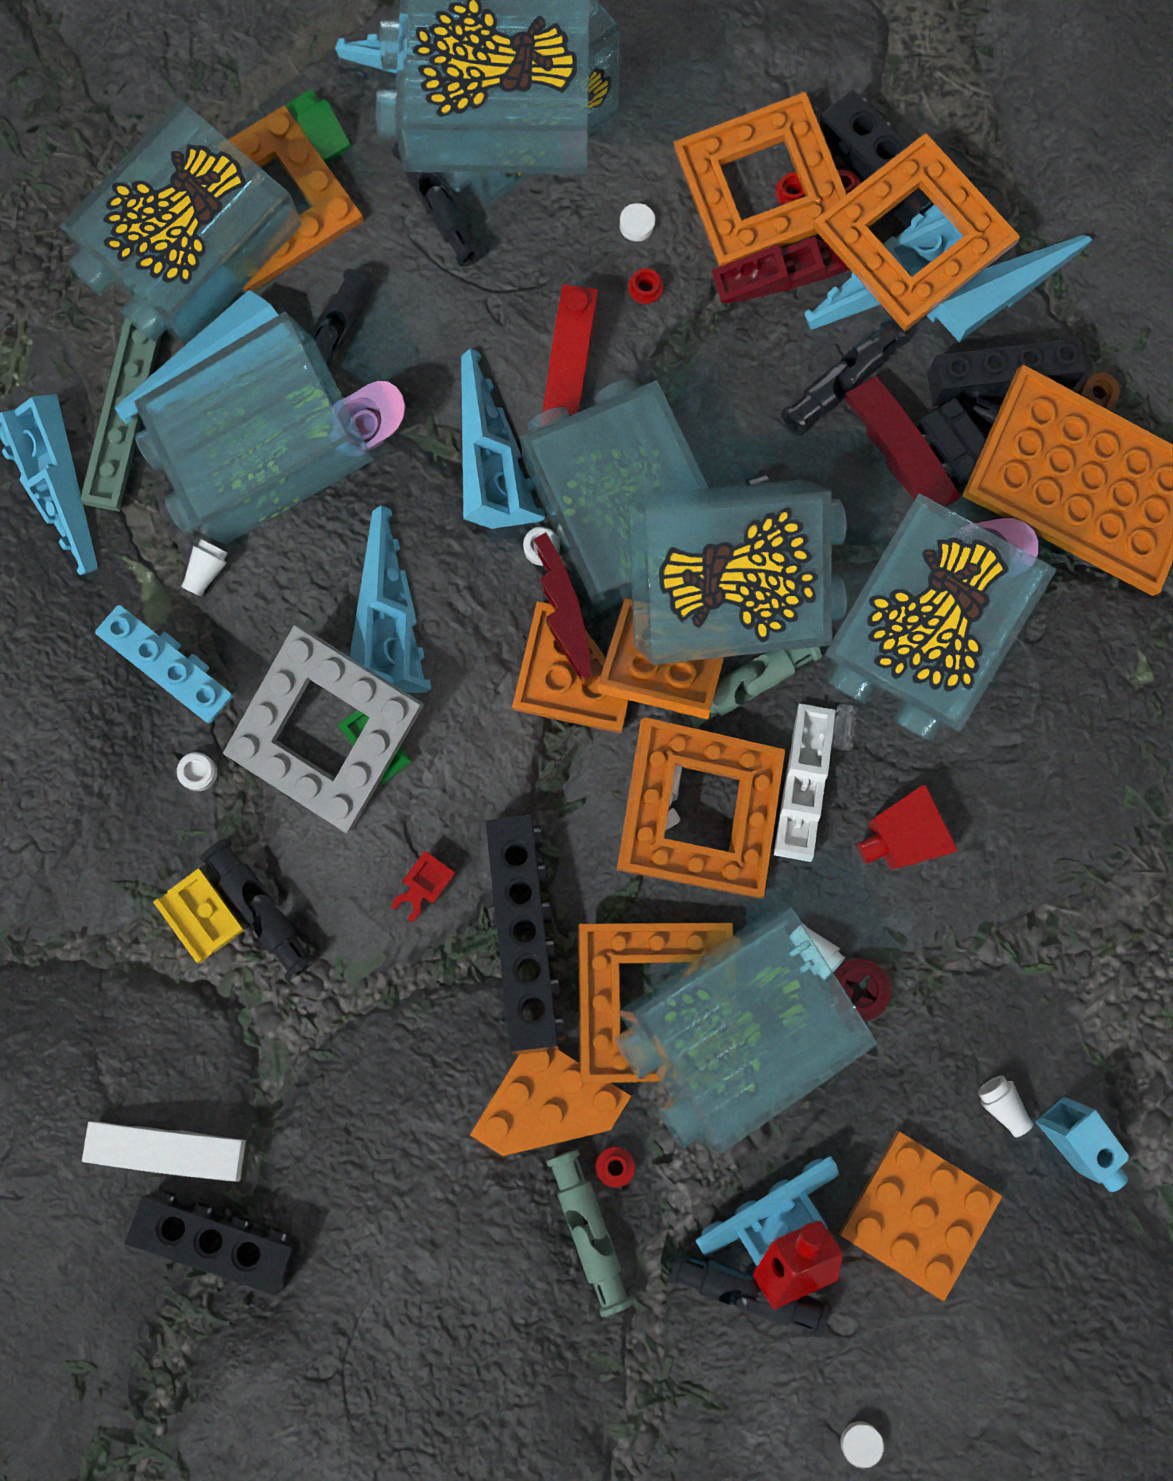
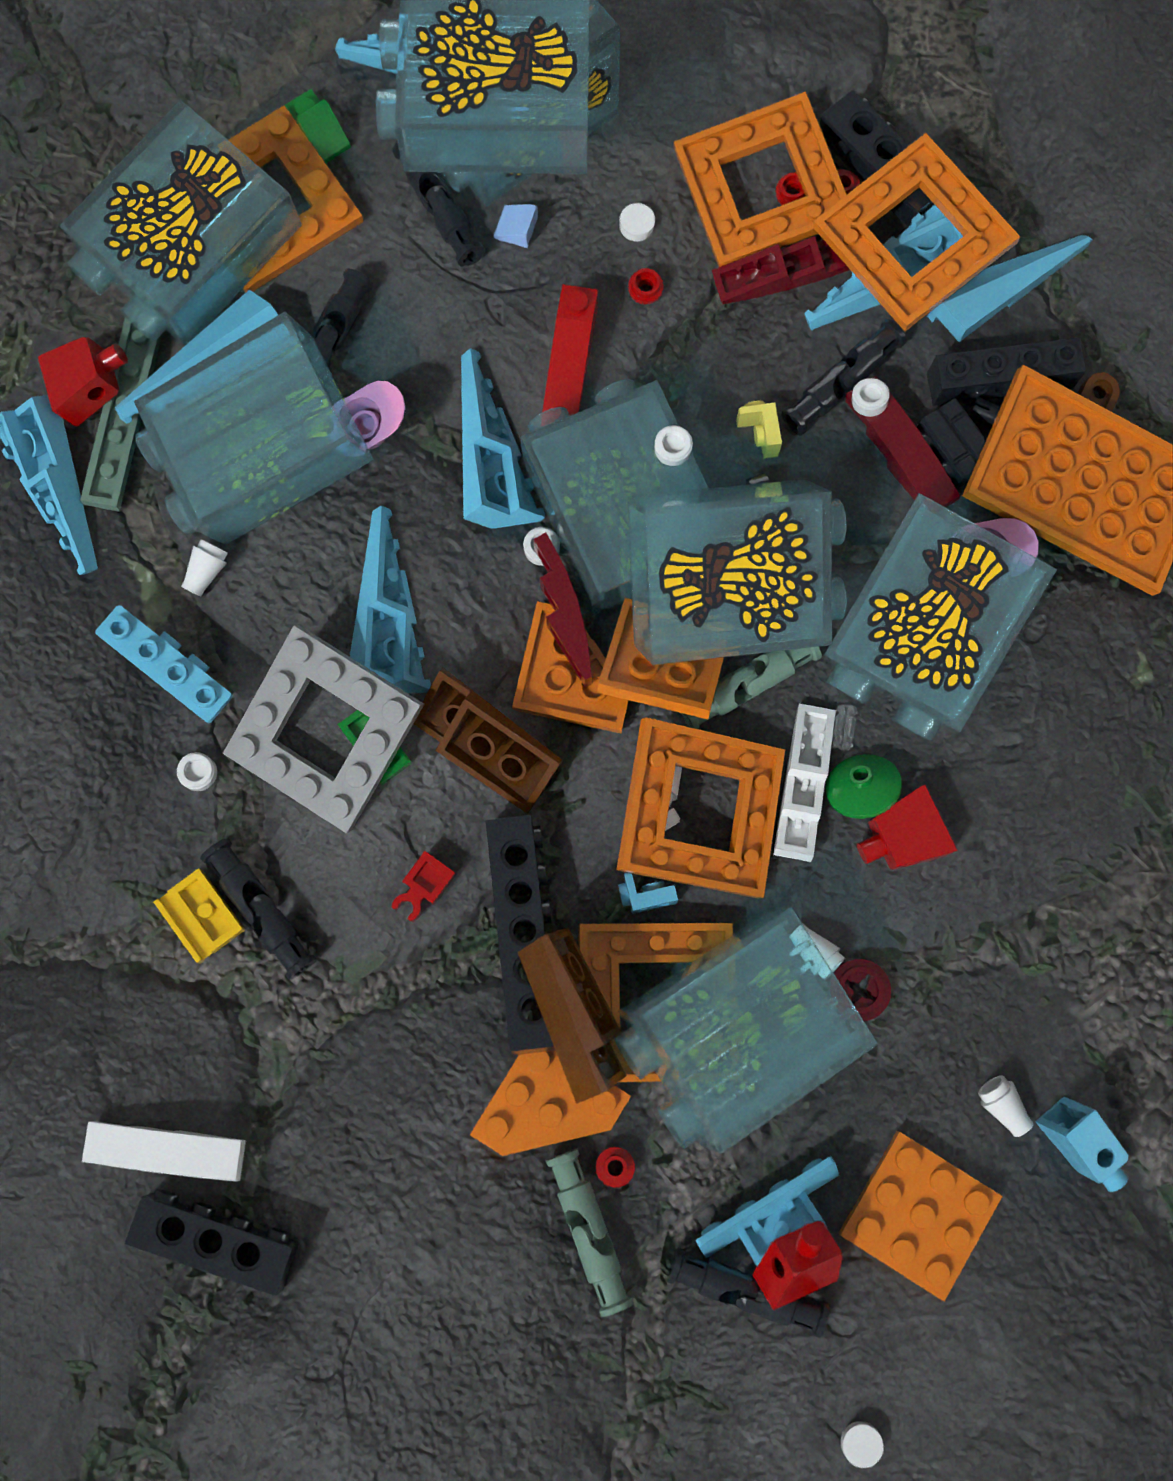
(81, 377): none -> red torso
(486, 742): none -> reddish brown slope
(517, 224): none -> light blue slope
(573, 1013): none -> reddish brown slope
(653, 896): none -> medium azure bracket
(673, 445): none -> white tile
(765, 424): none -> light yellow bracket
(863, 797): none -> green dish
(870, 397): none -> white tile

